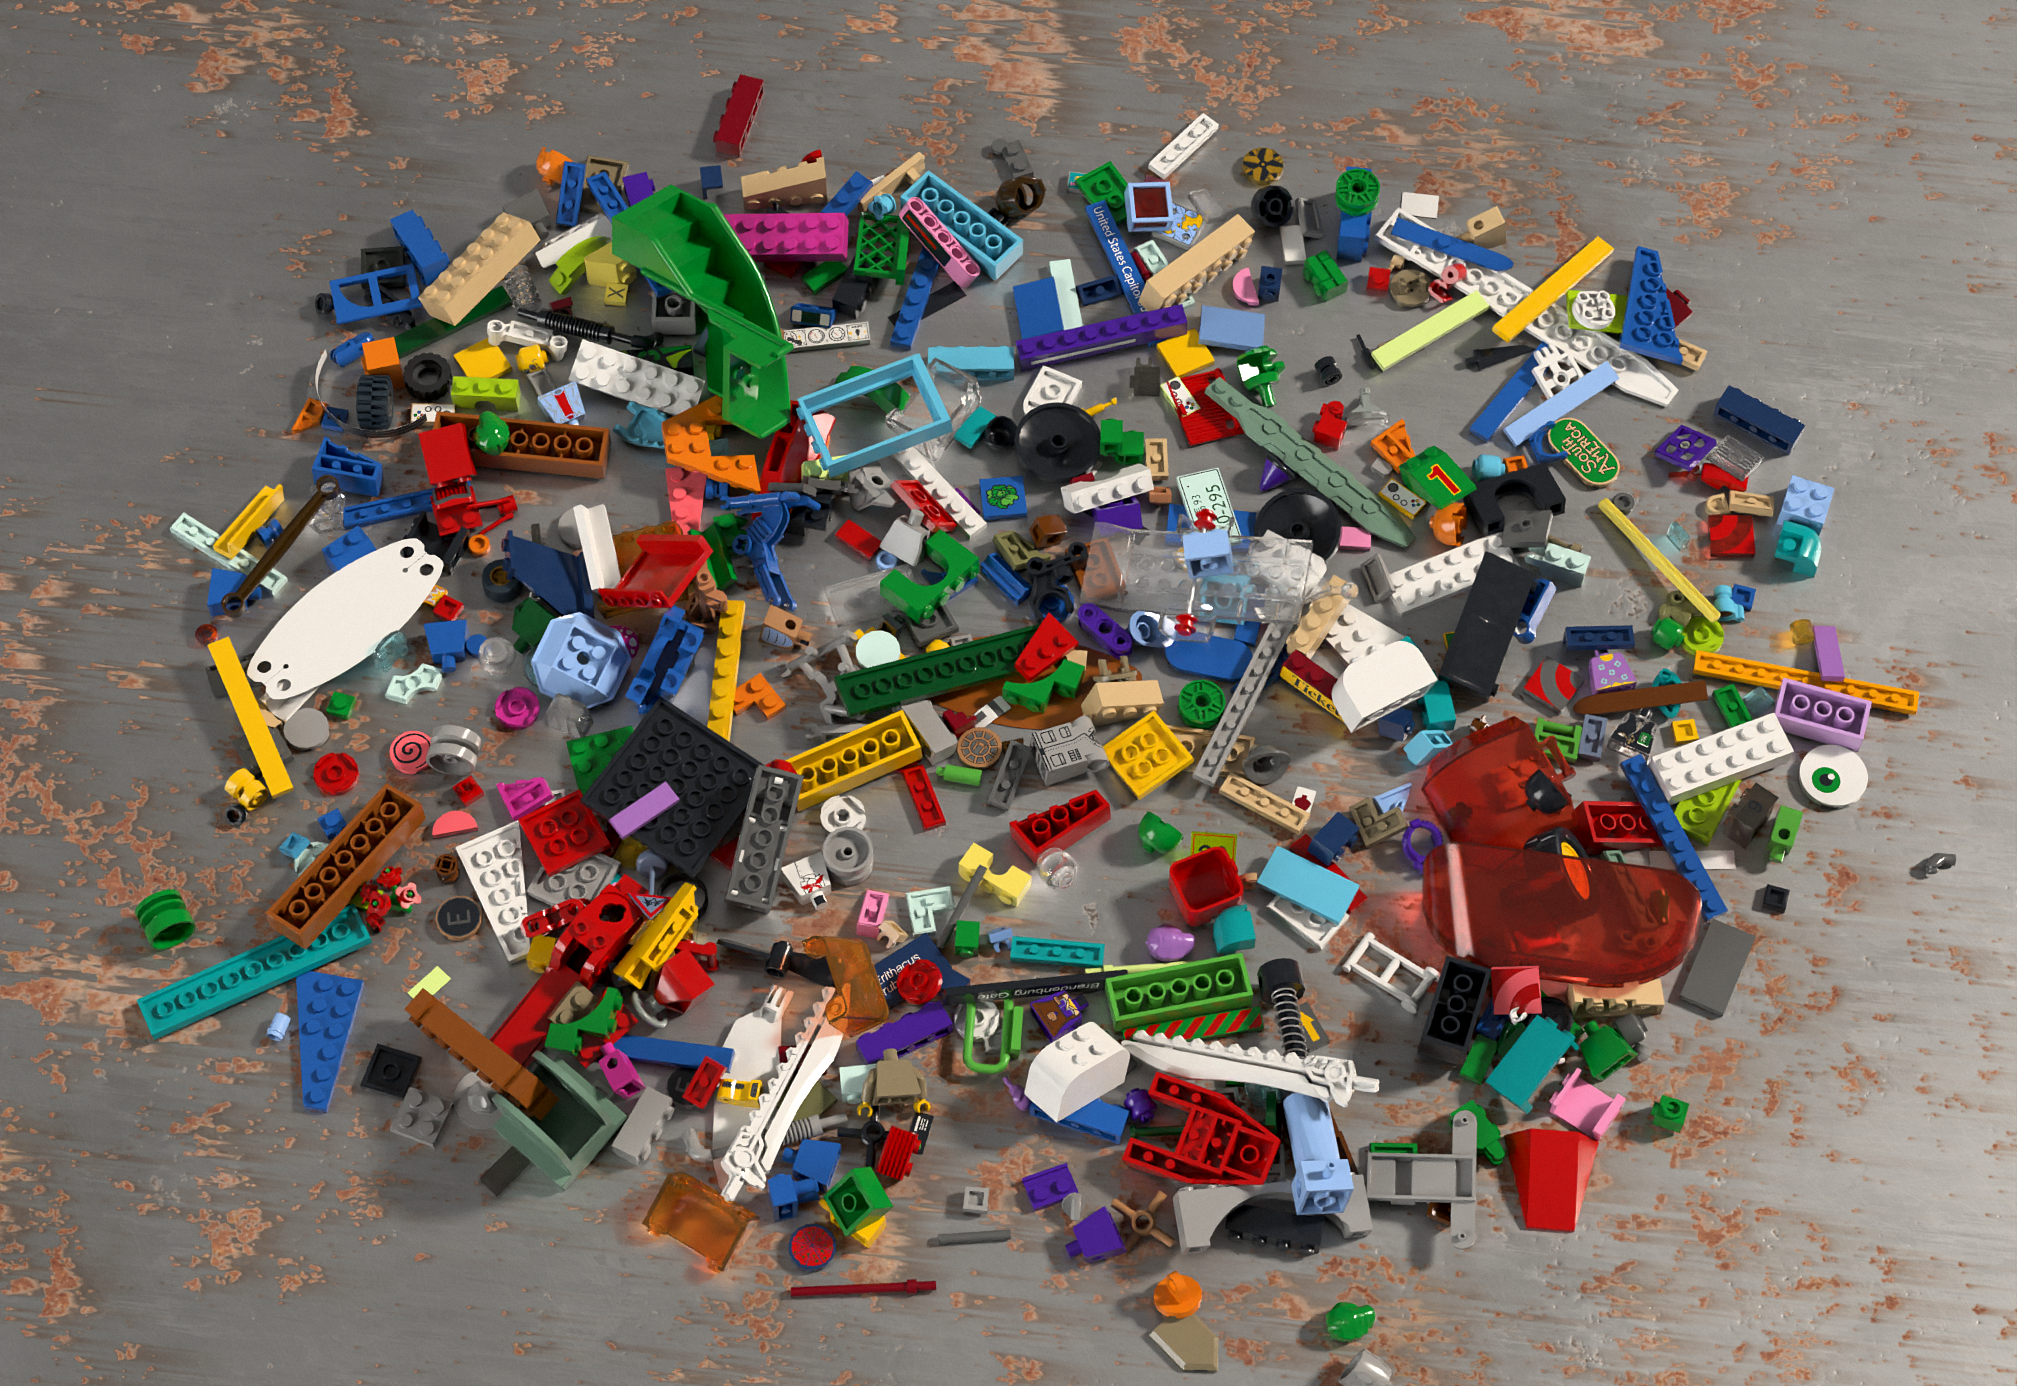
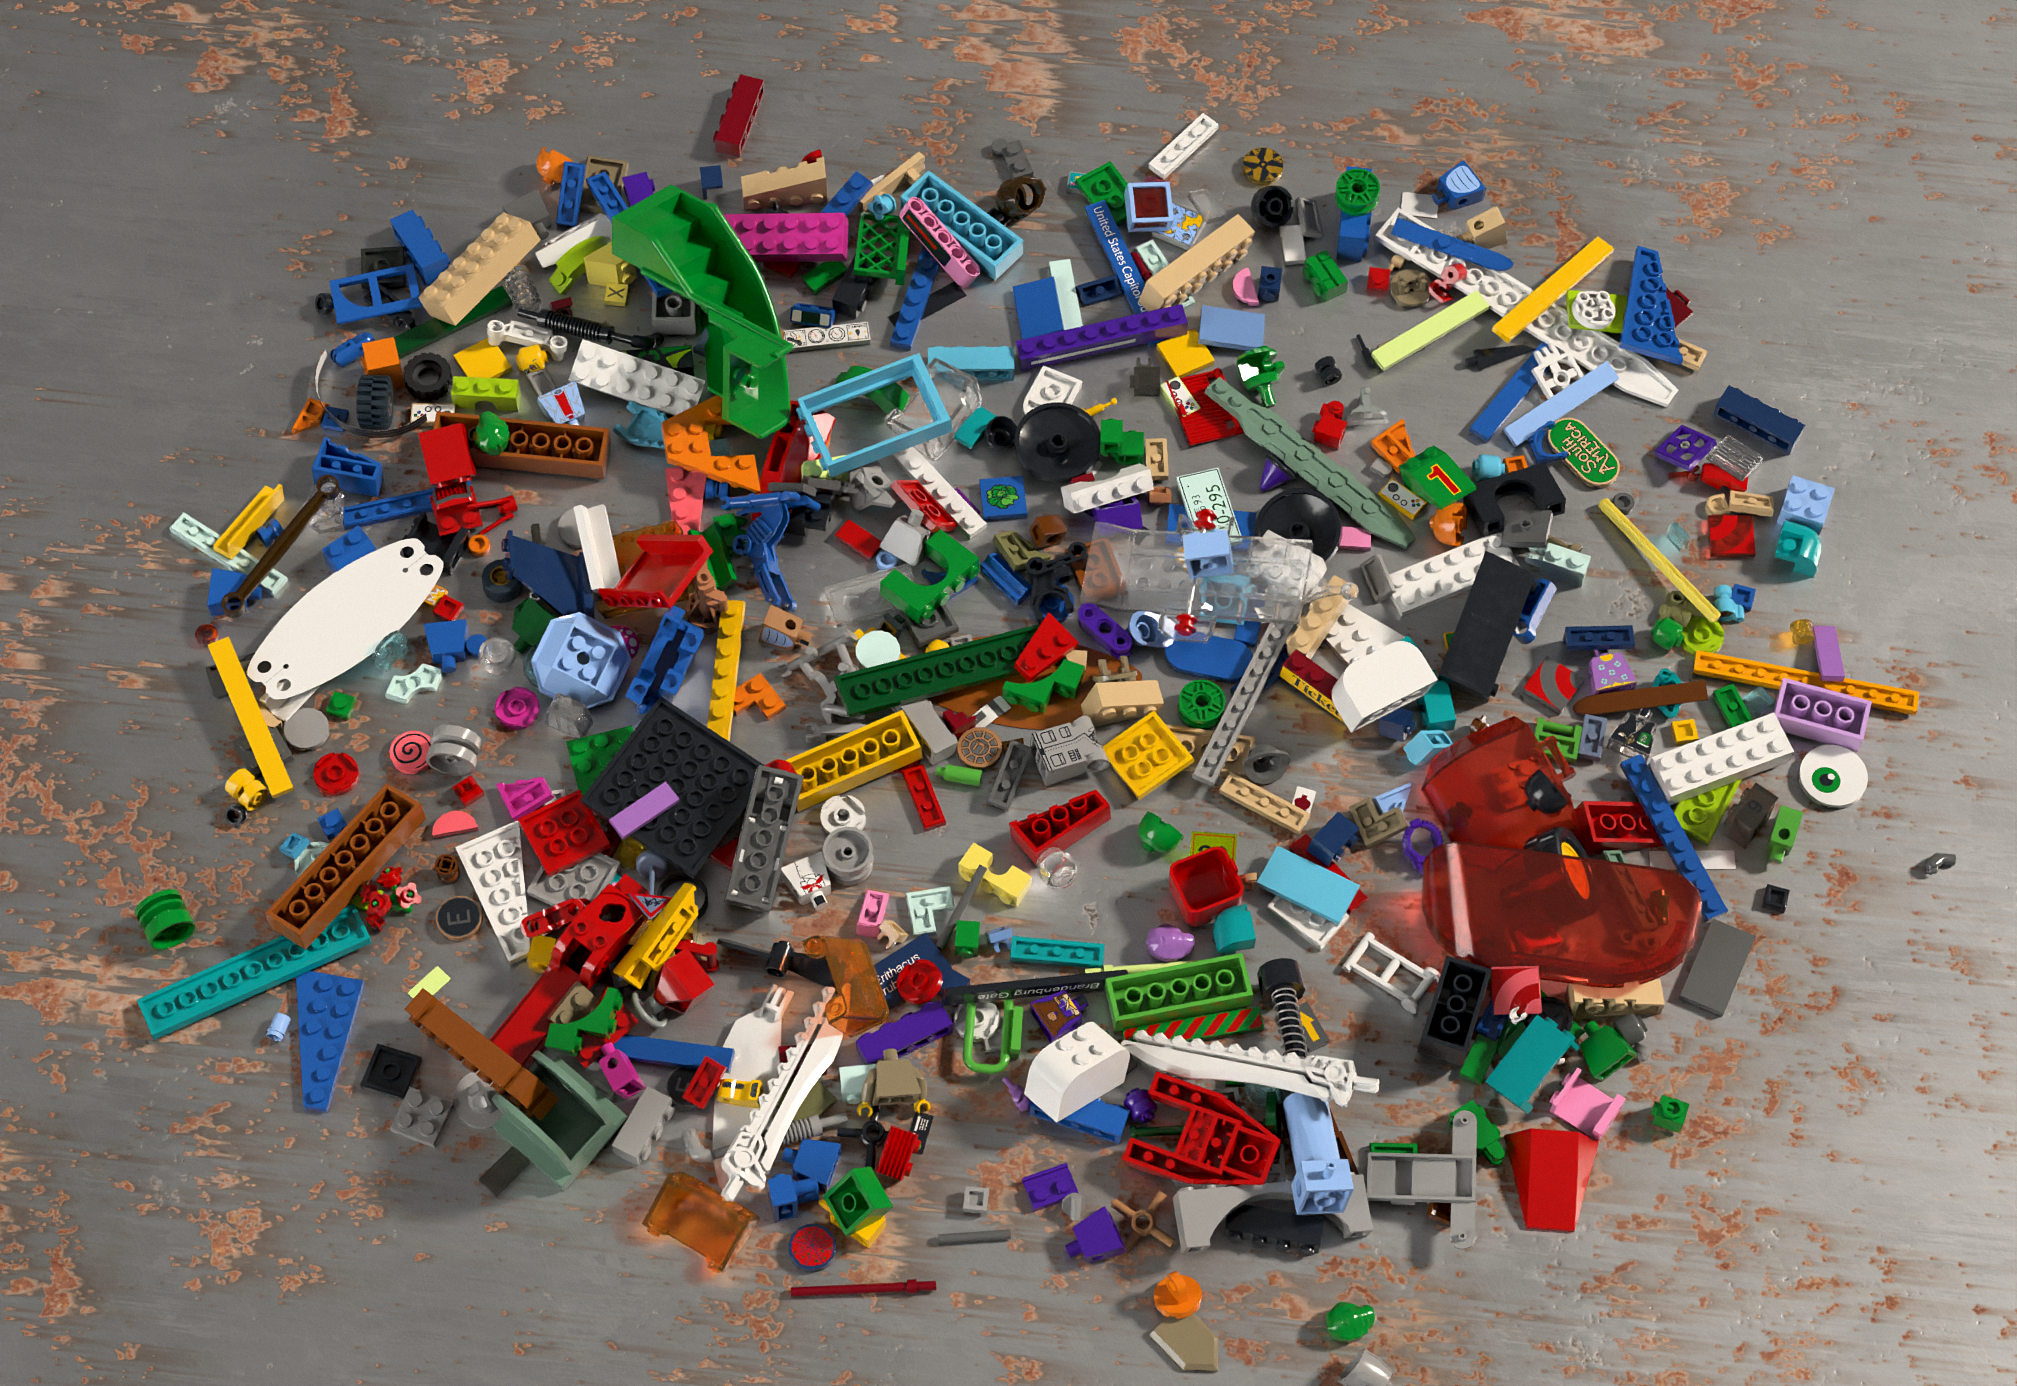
(1459, 187): none -> torso

